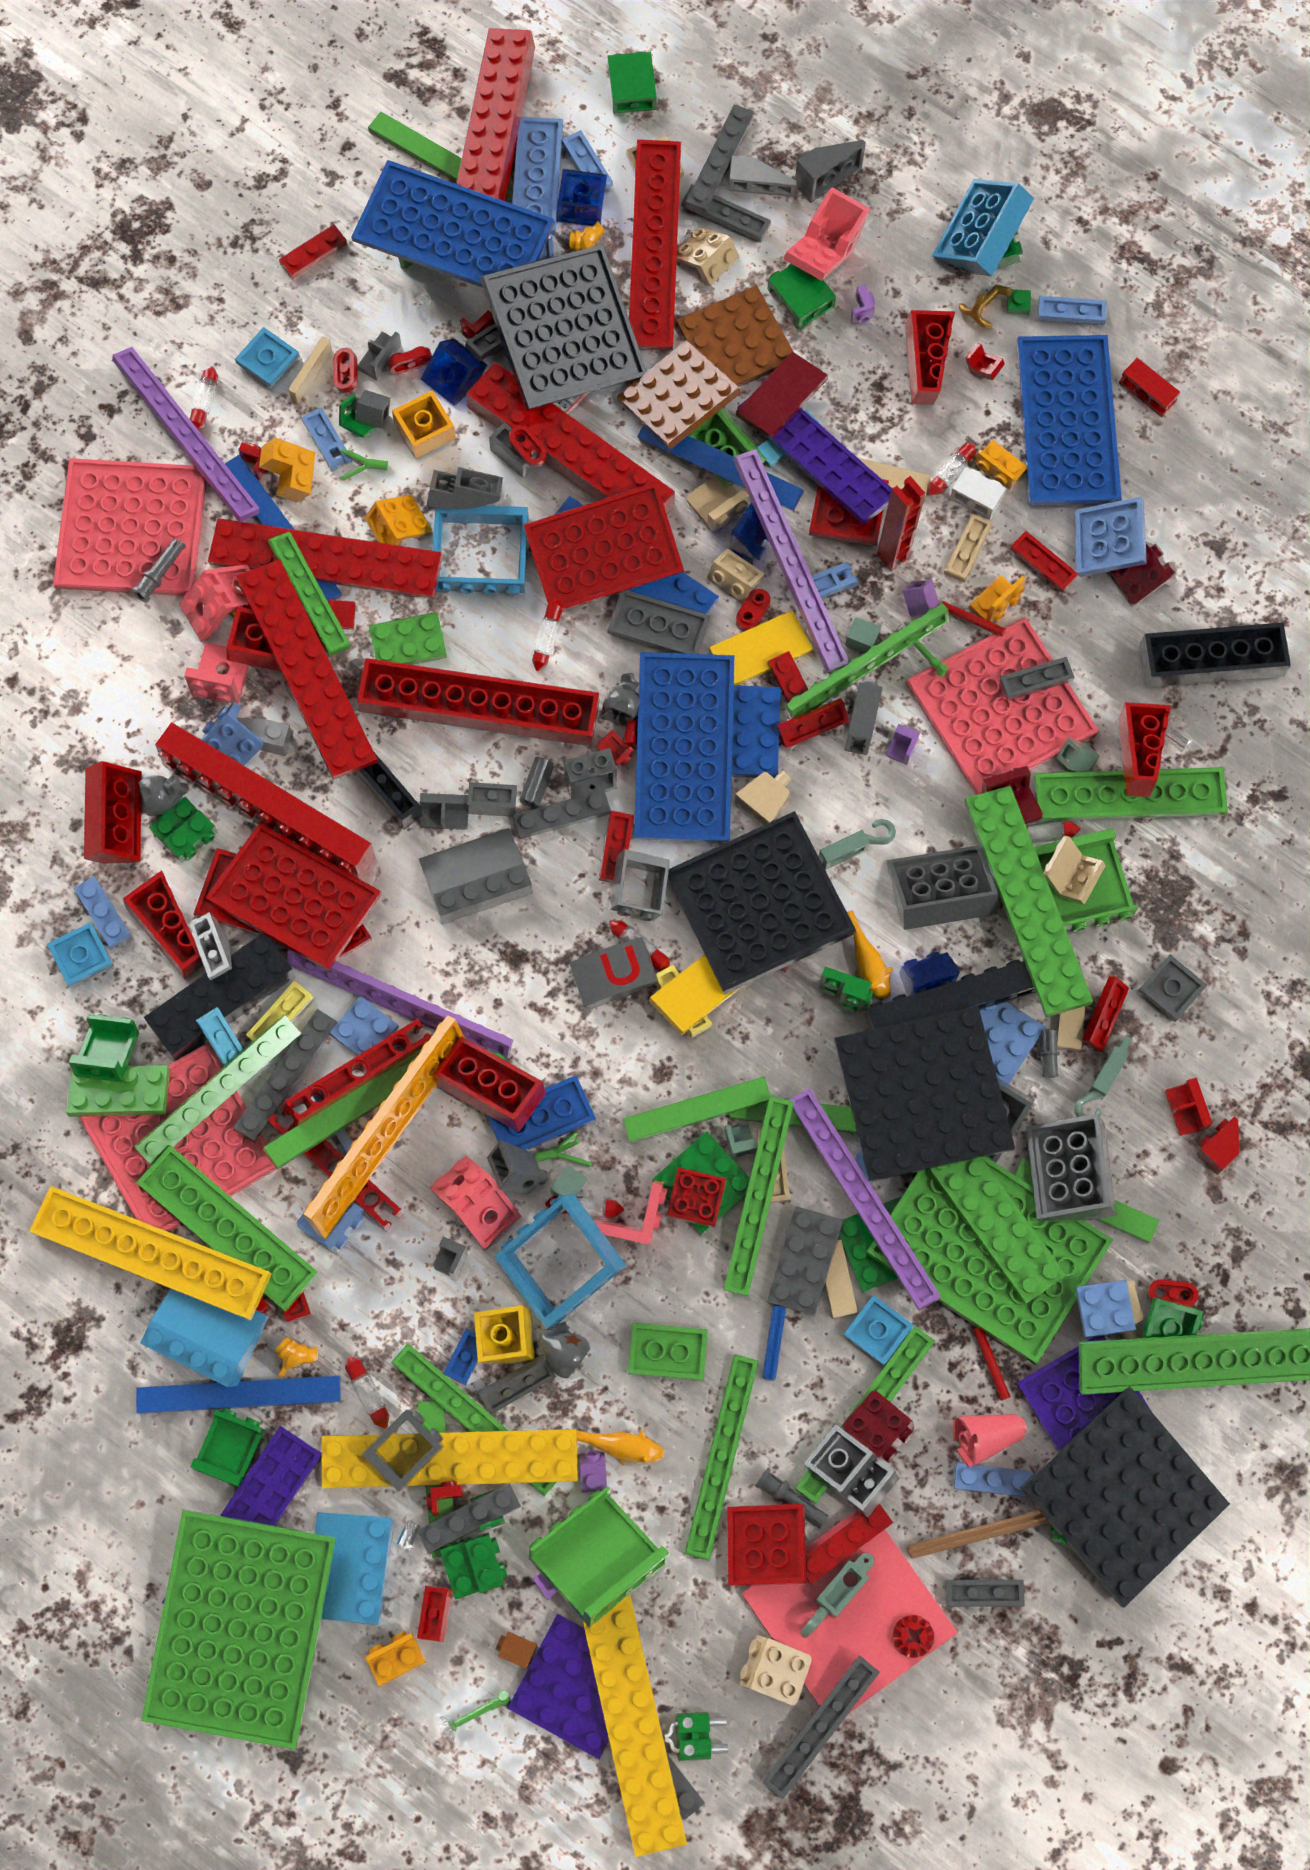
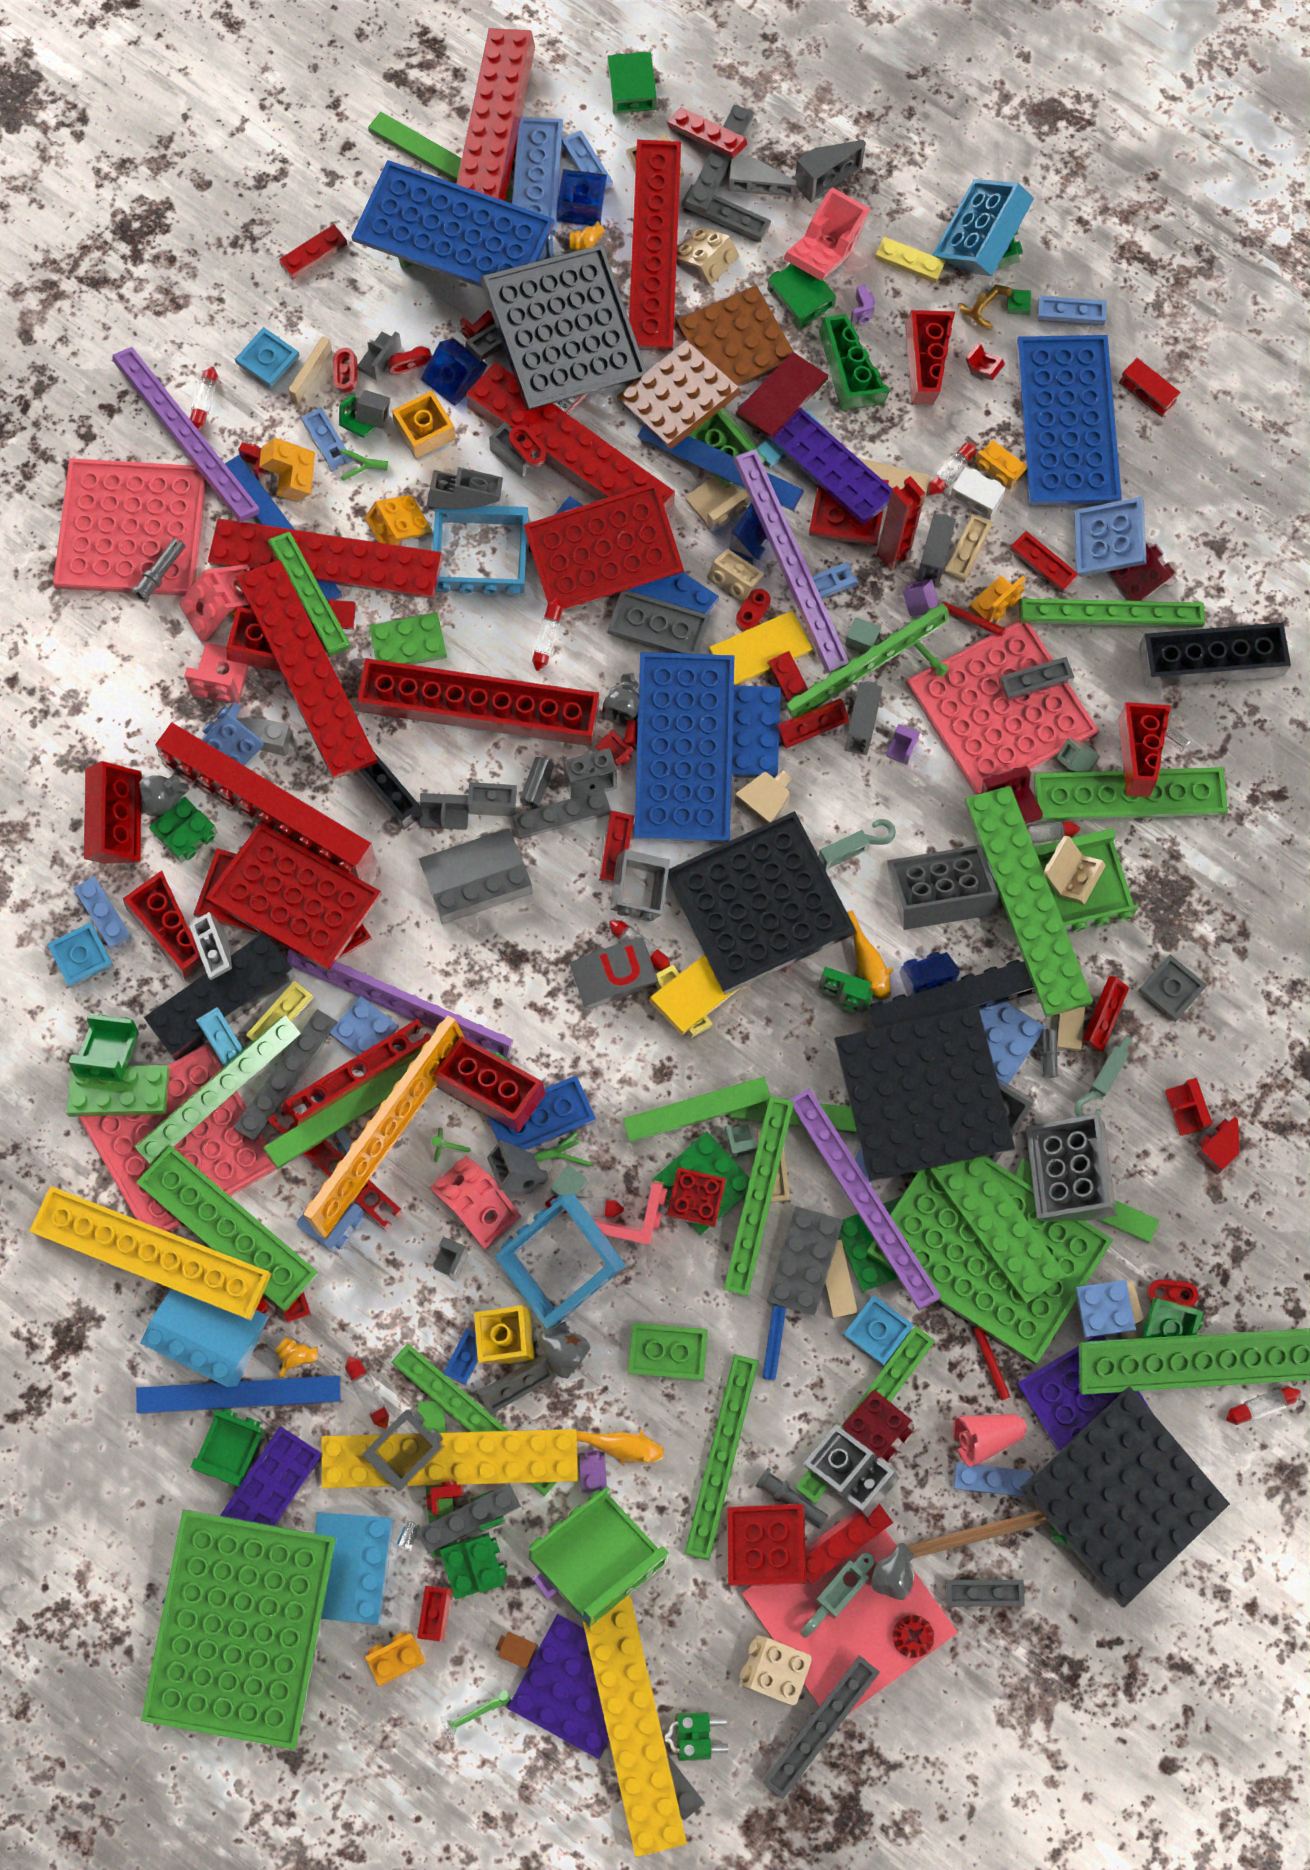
(440, 1143): none -> bright green plant
(707, 132): none -> plate
(851, 370): none -> green wedge
(894, 1573): none -> dark grey piece
(910, 260): none -> light yellow plate
(936, 548): none -> dark grey window
(1111, 612): none -> bright green tile
(1263, 1405): none -> piece

